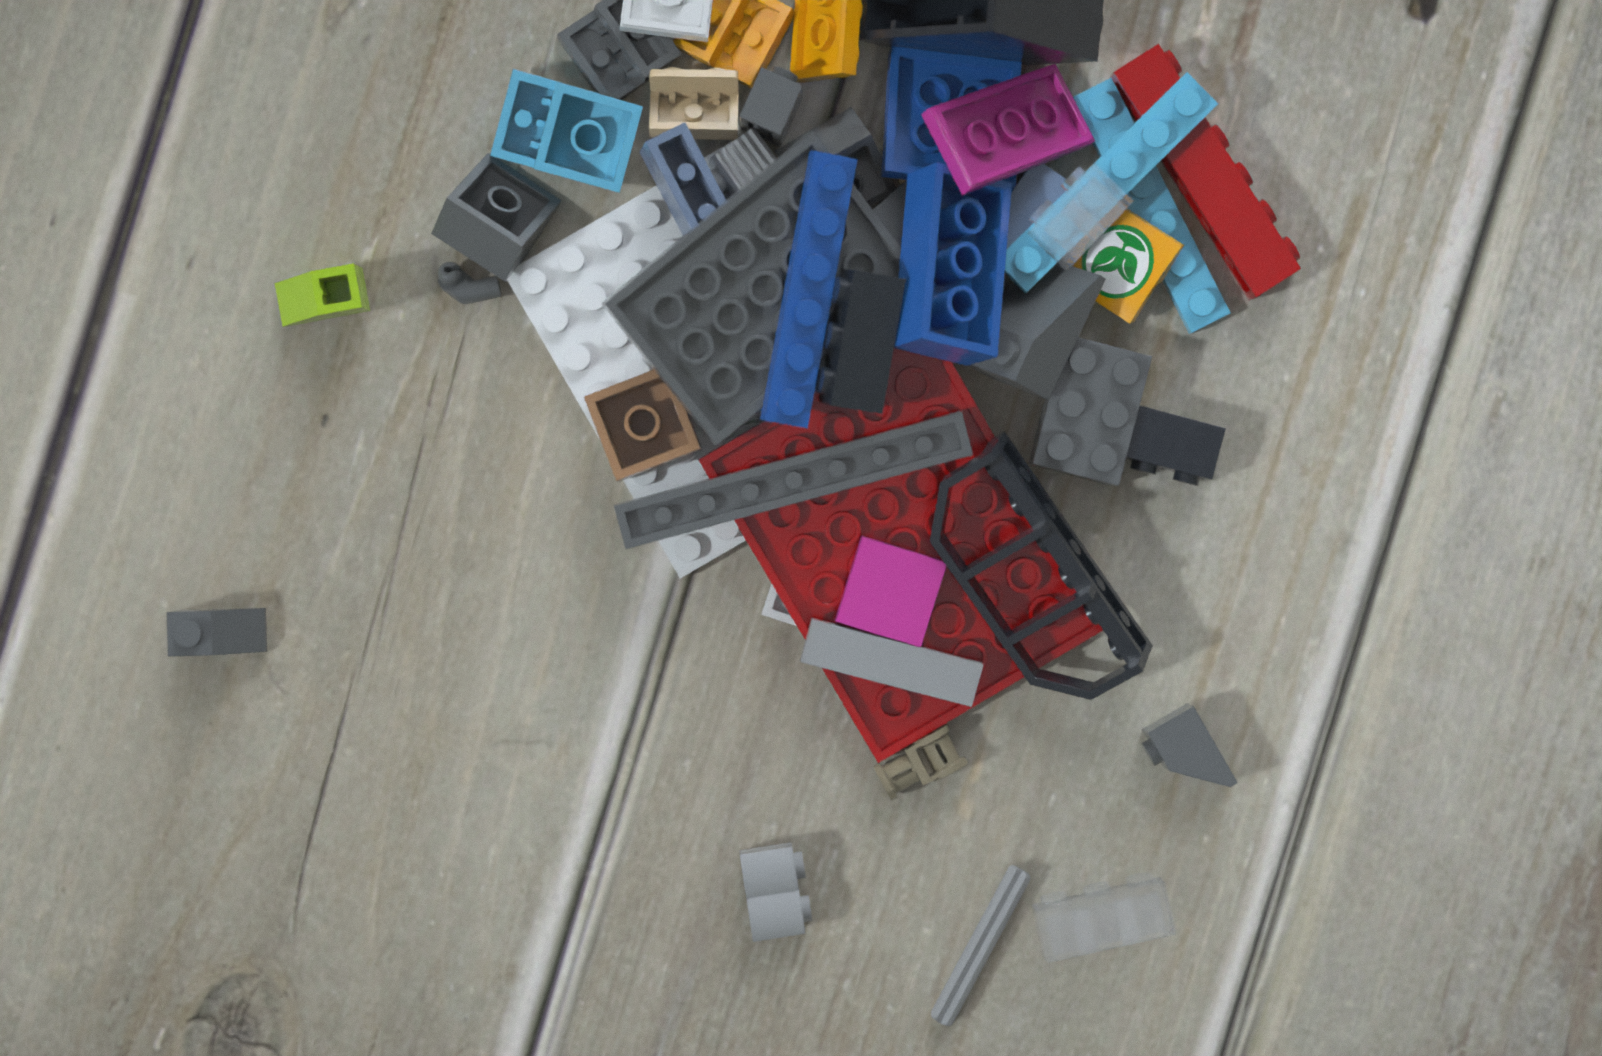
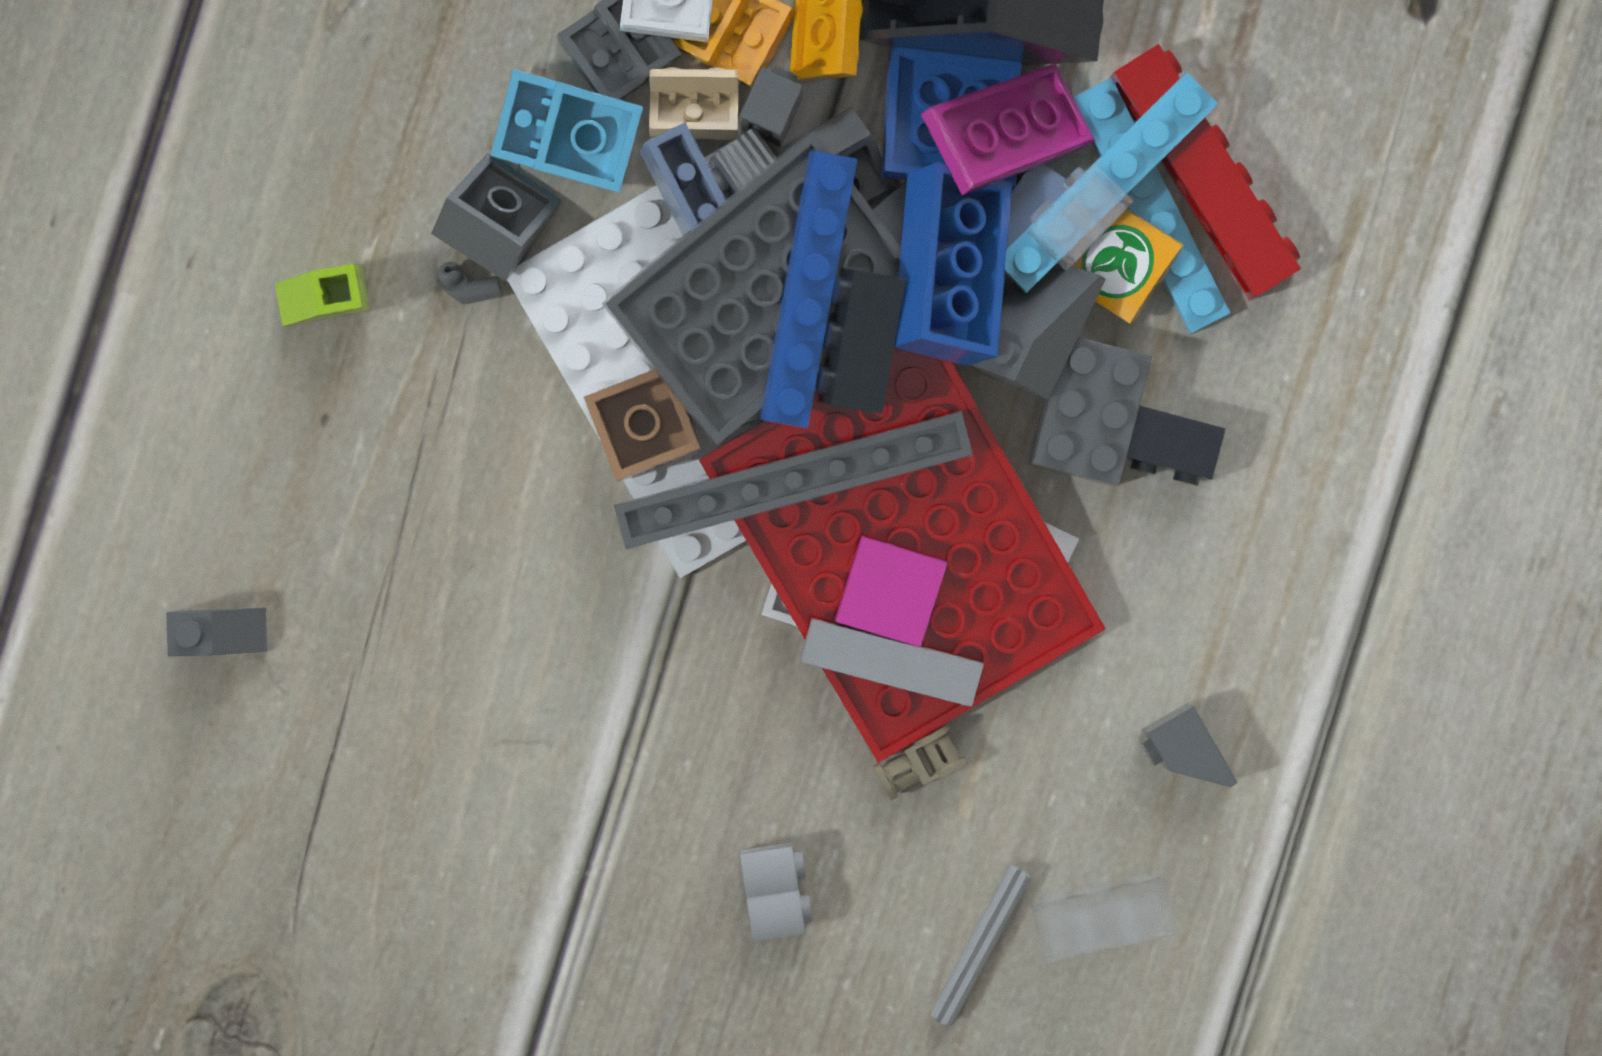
(1075, 568): black plate -> none

